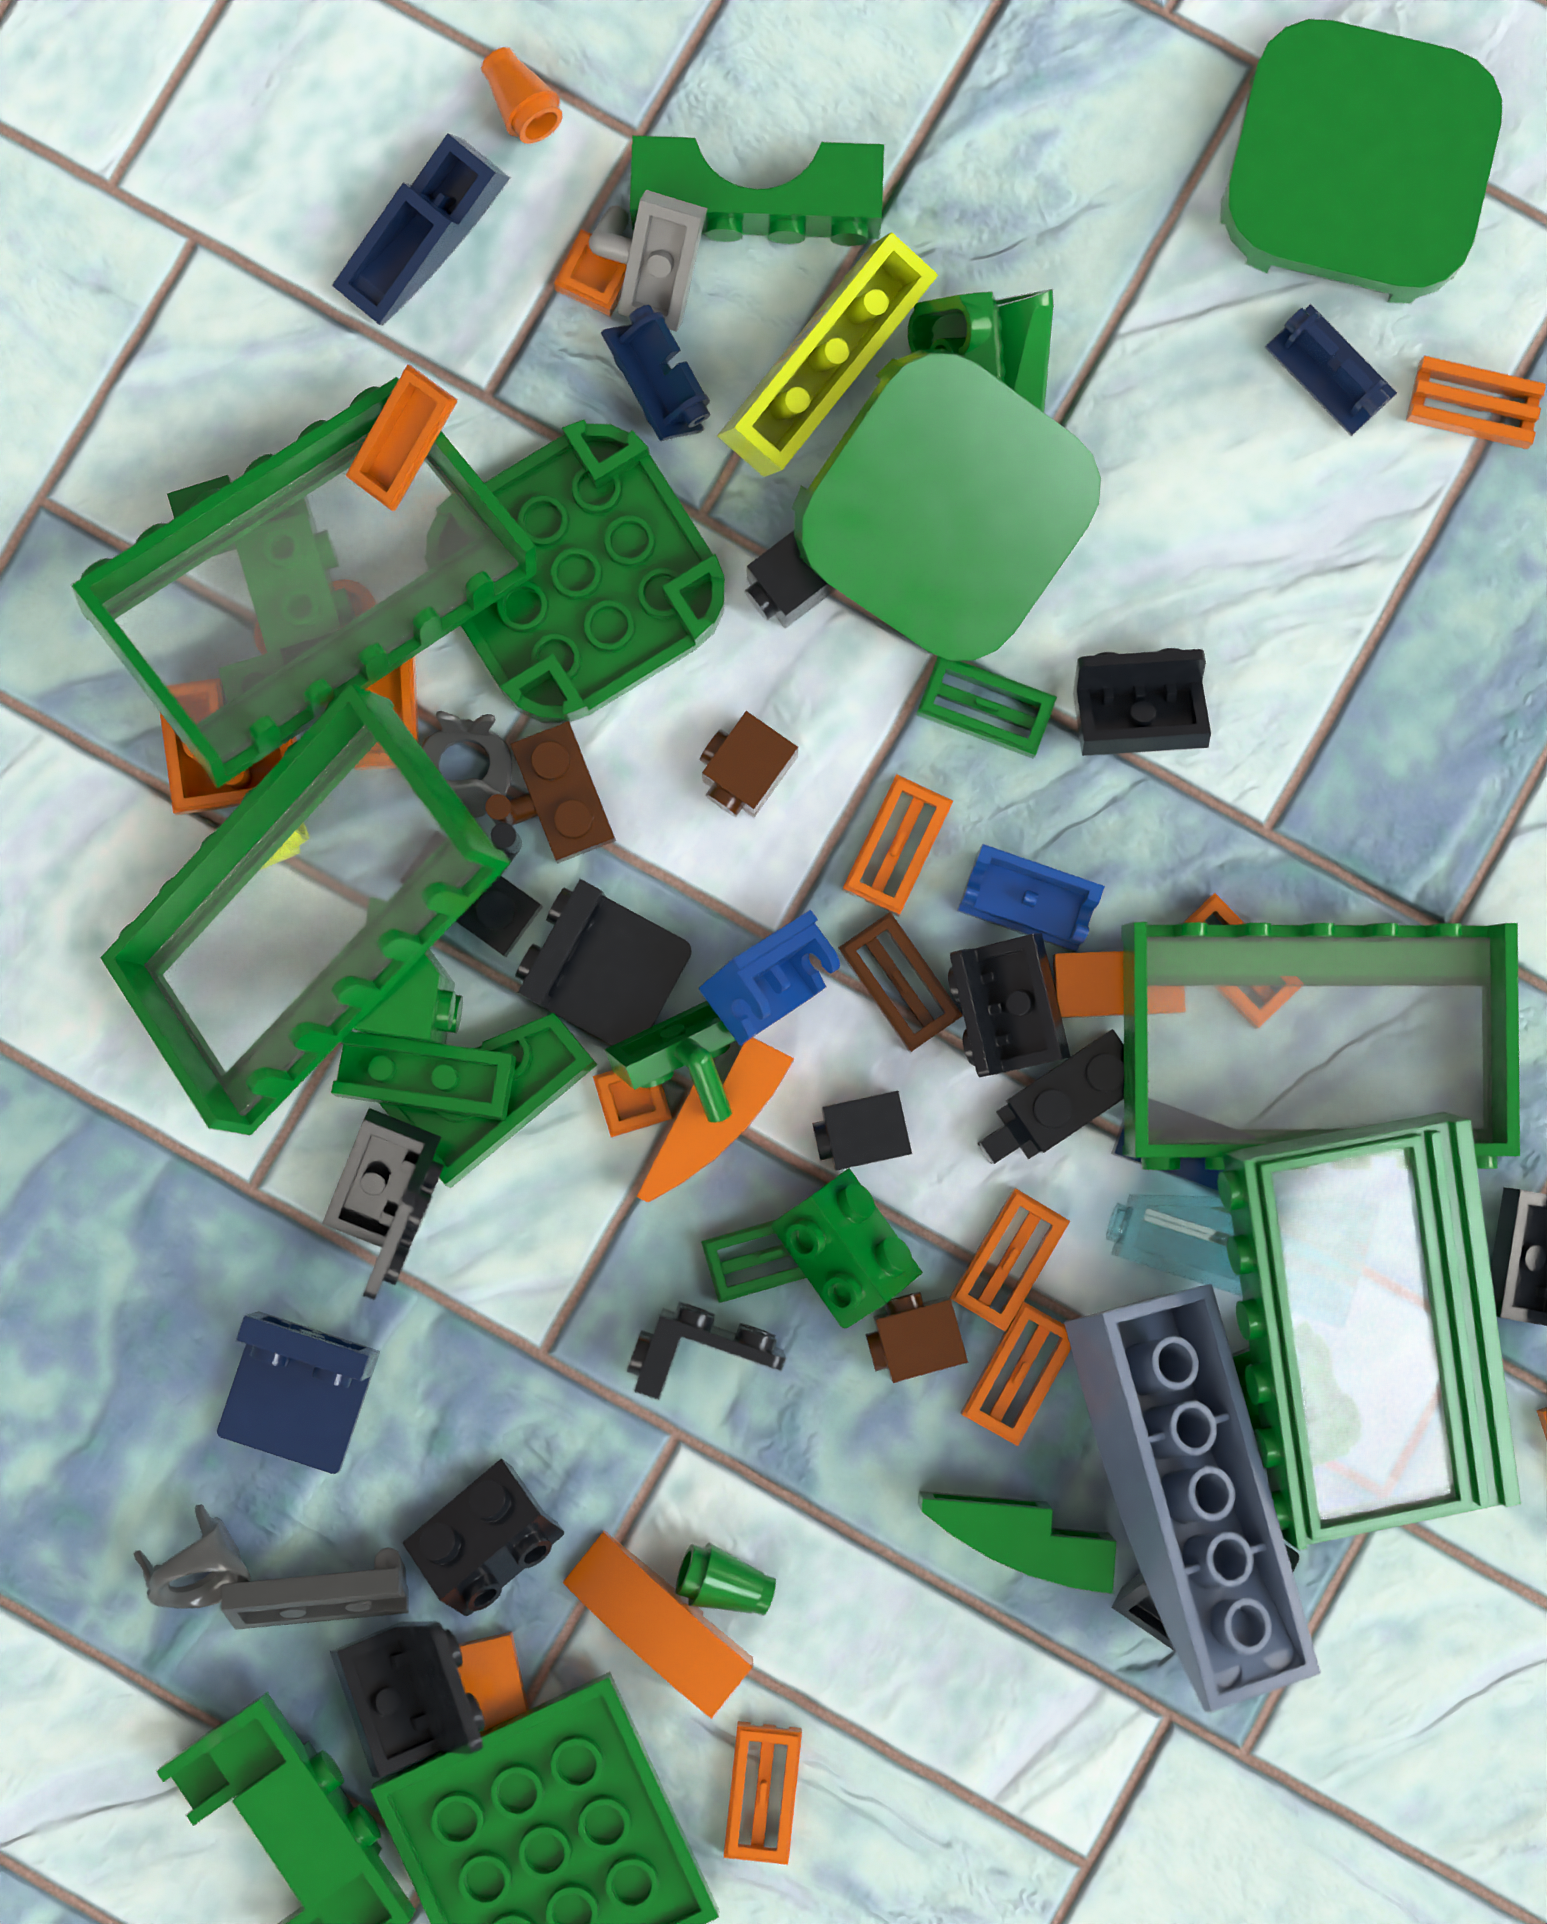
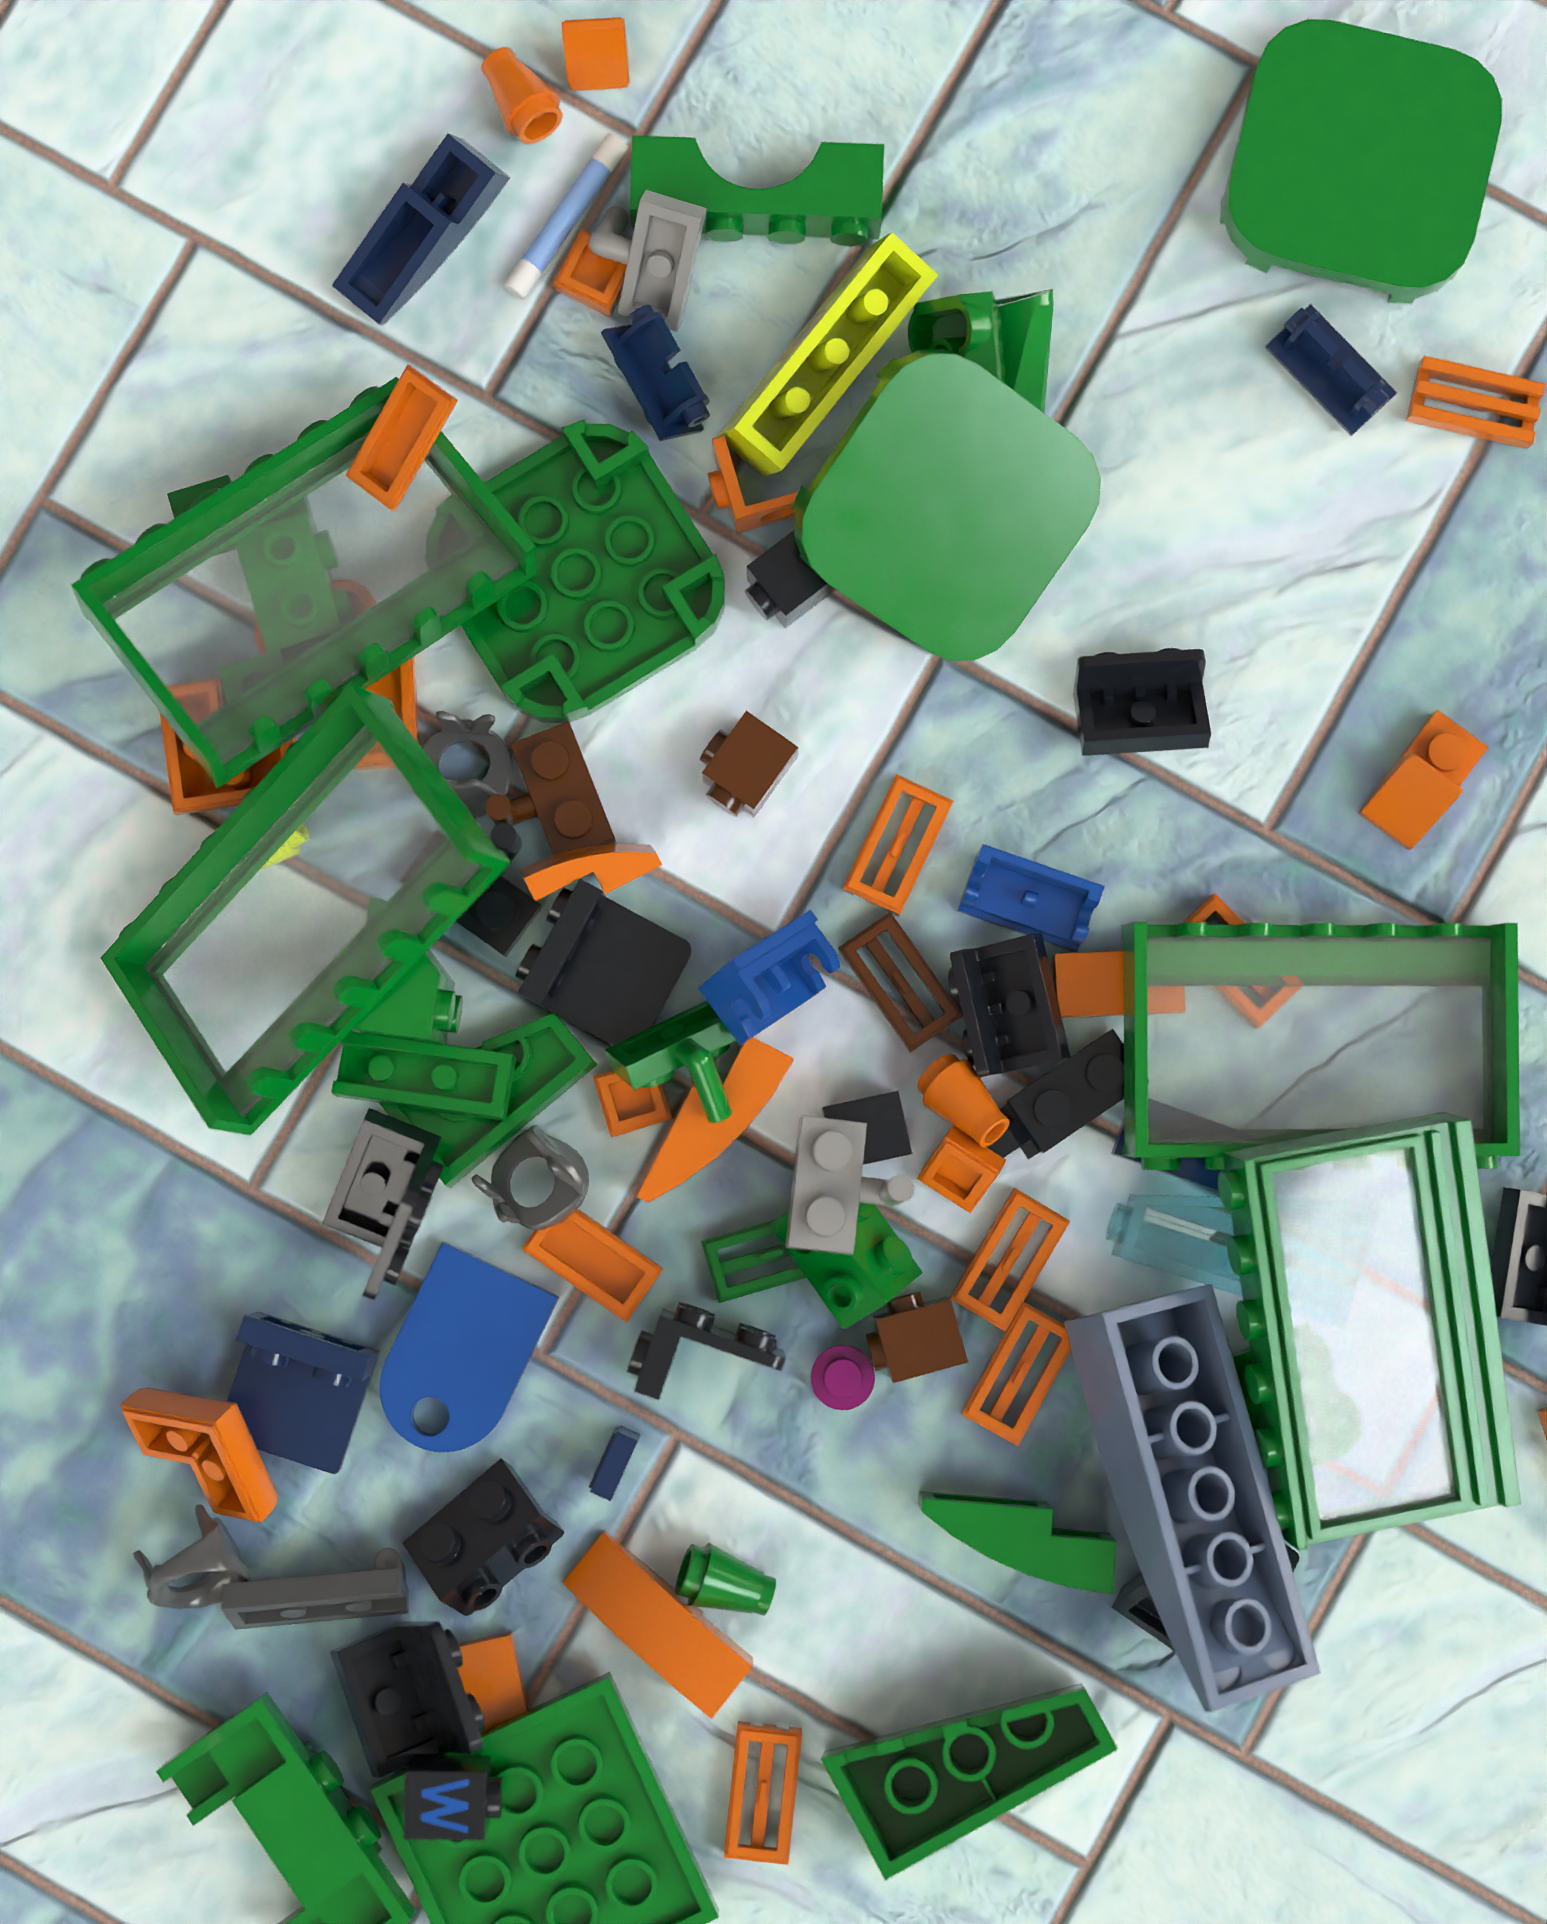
(209, 1438): none -> orange brick
(450, 1797): none -> black brick
(464, 1346): none -> blue tile
(562, 1160): none -> dark grey piece
(565, 216): none -> light blue bar
(595, 1262): none -> orange tile
(596, 53): none -> orange slope
(611, 863): none -> orange slope
(614, 1462): none -> dark blue tile
(728, 494): none -> orange bracket
(831, 1186): none -> light grey plate
(842, 1377): none -> magenta plate
(956, 1774): none -> green wedge
(961, 1098): none -> orange cone
(961, 1169): none -> orange tile
(980, 729): green tile -> none
(1423, 780): none -> orange slope

